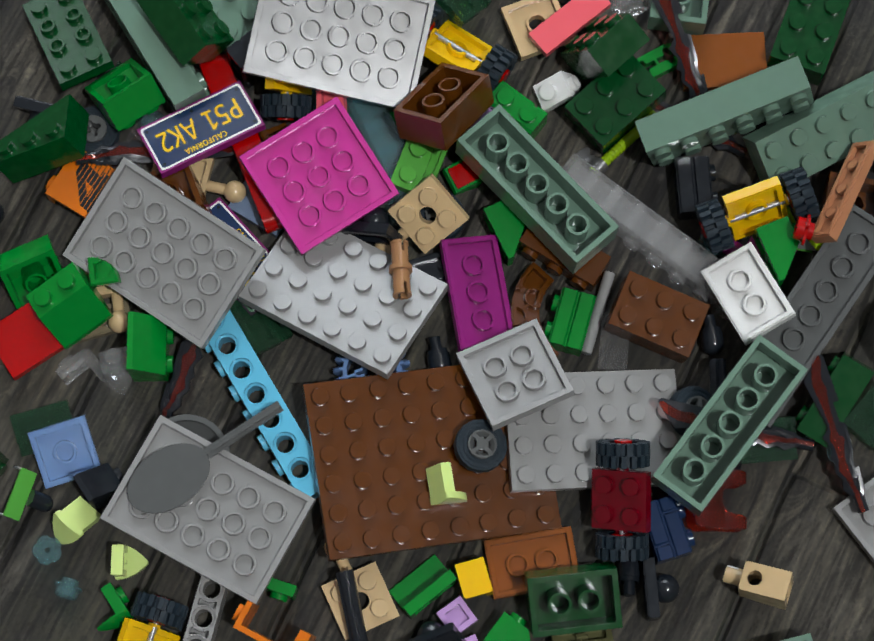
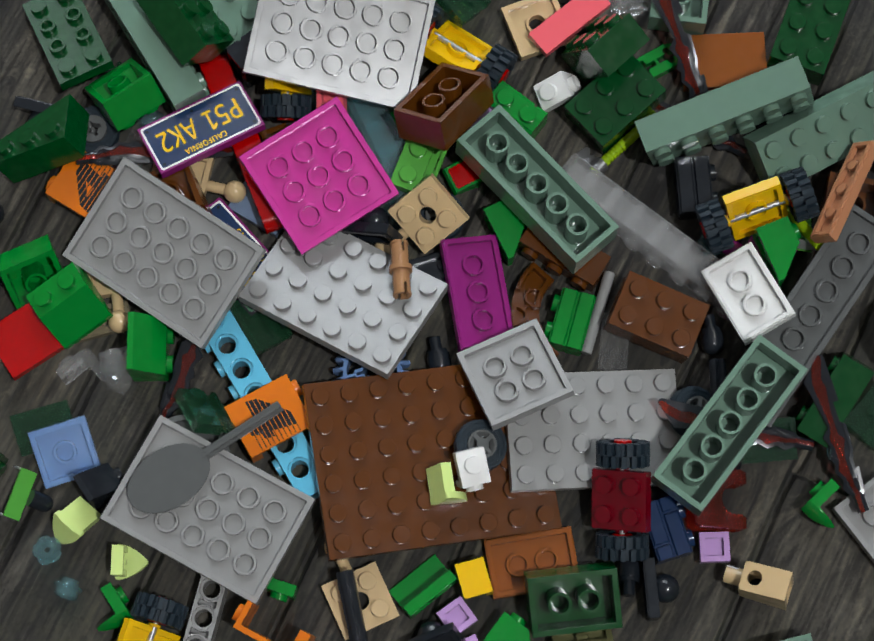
(102, 273): green tile -> none
(203, 411): none -> clear green plate
(279, 428): none -> orange panel
(471, 468): none -> white bracket
(714, 547): none -> lavender plate
(803, 229): red plate -> none
(820, 494): none -> green plate

